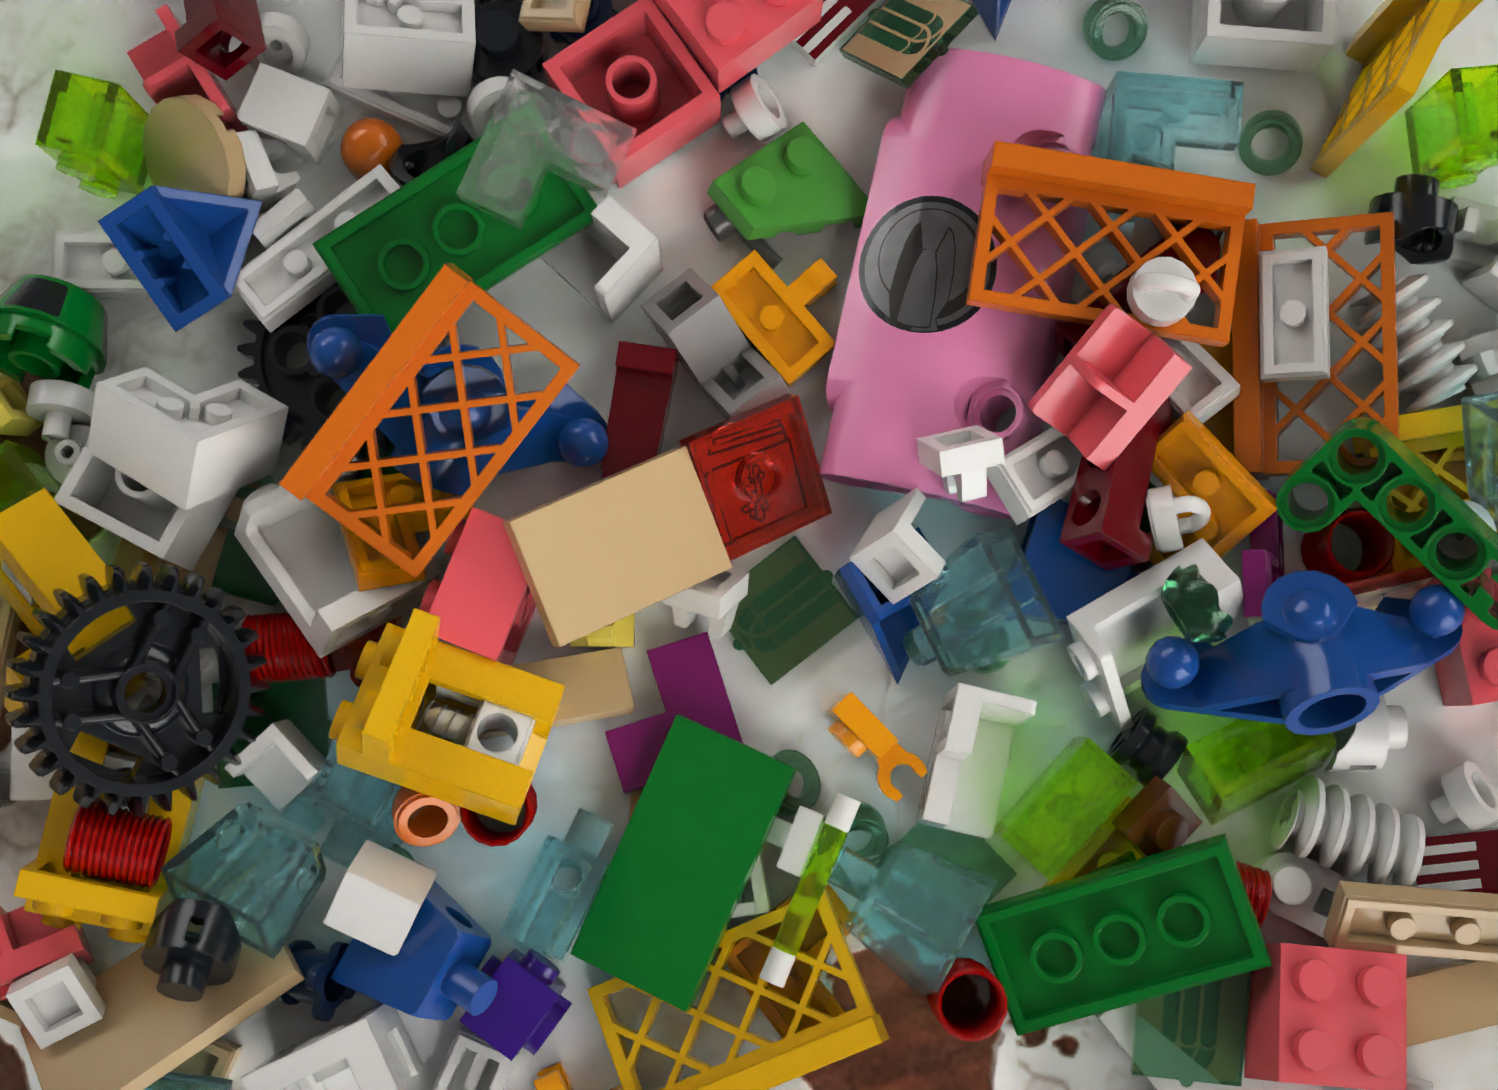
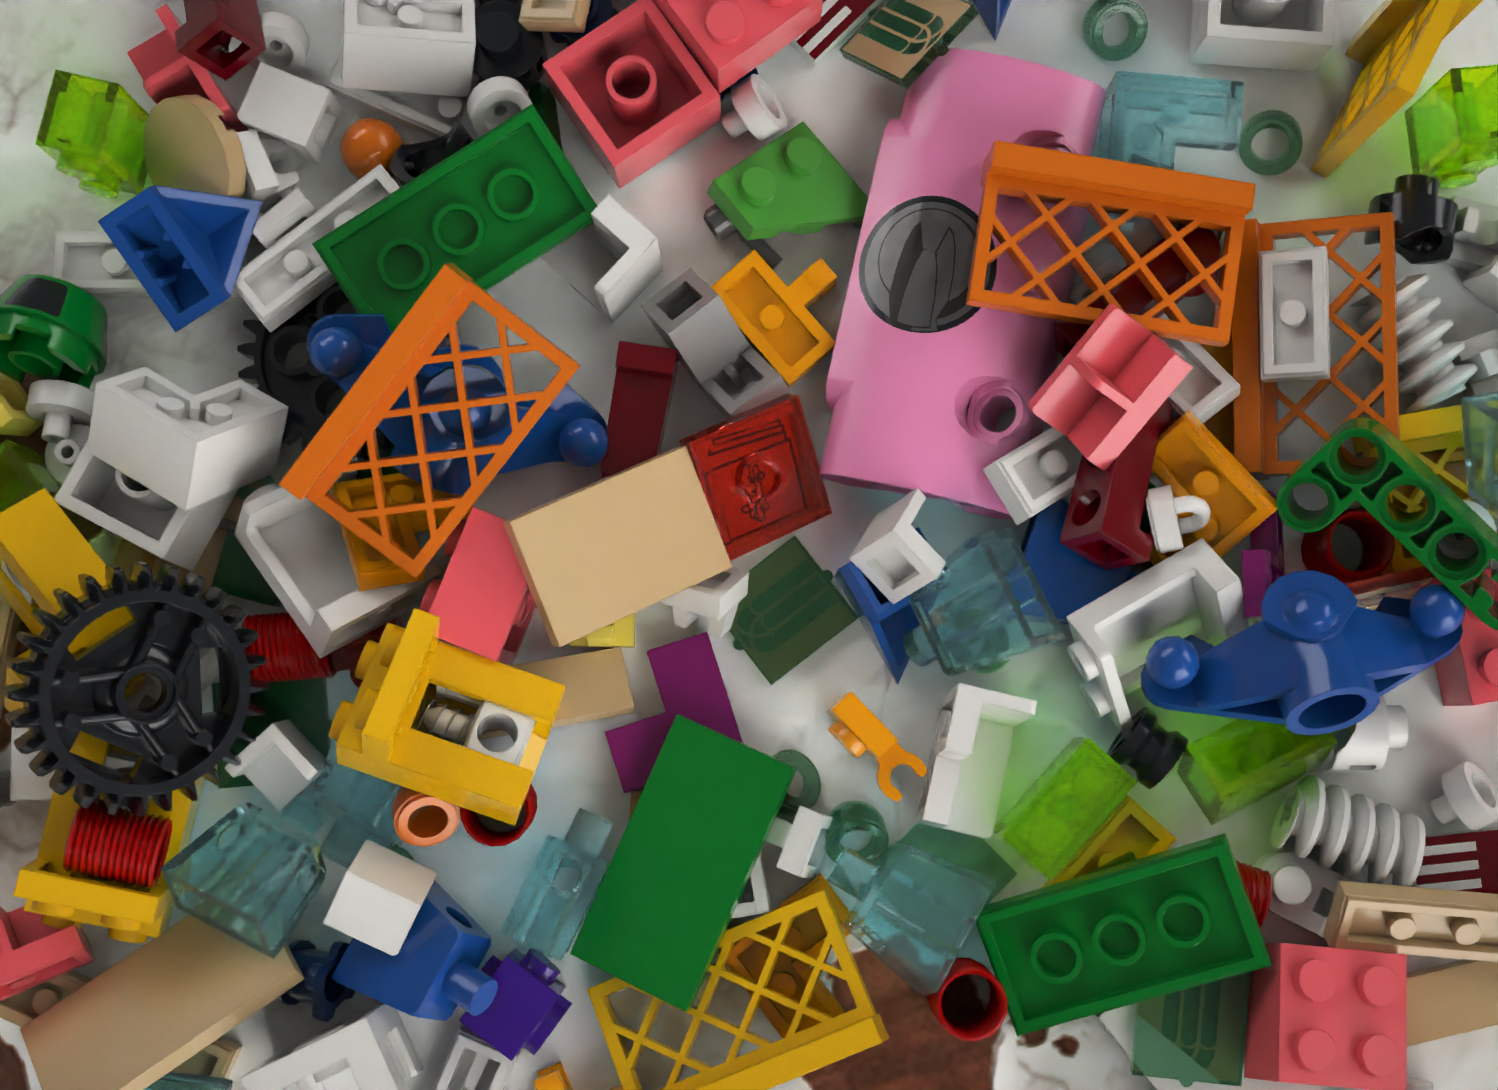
(57, 1000): white tile -> none
(188, 958): black piece -> none
(536, 133): clear brick -> none
(809, 890): clear neon green bar -> none
(962, 459): white tile -> none
(1156, 819): reddish brown plate -> none
(1162, 291): white tile -> none
(1194, 606): clear green plate -> none

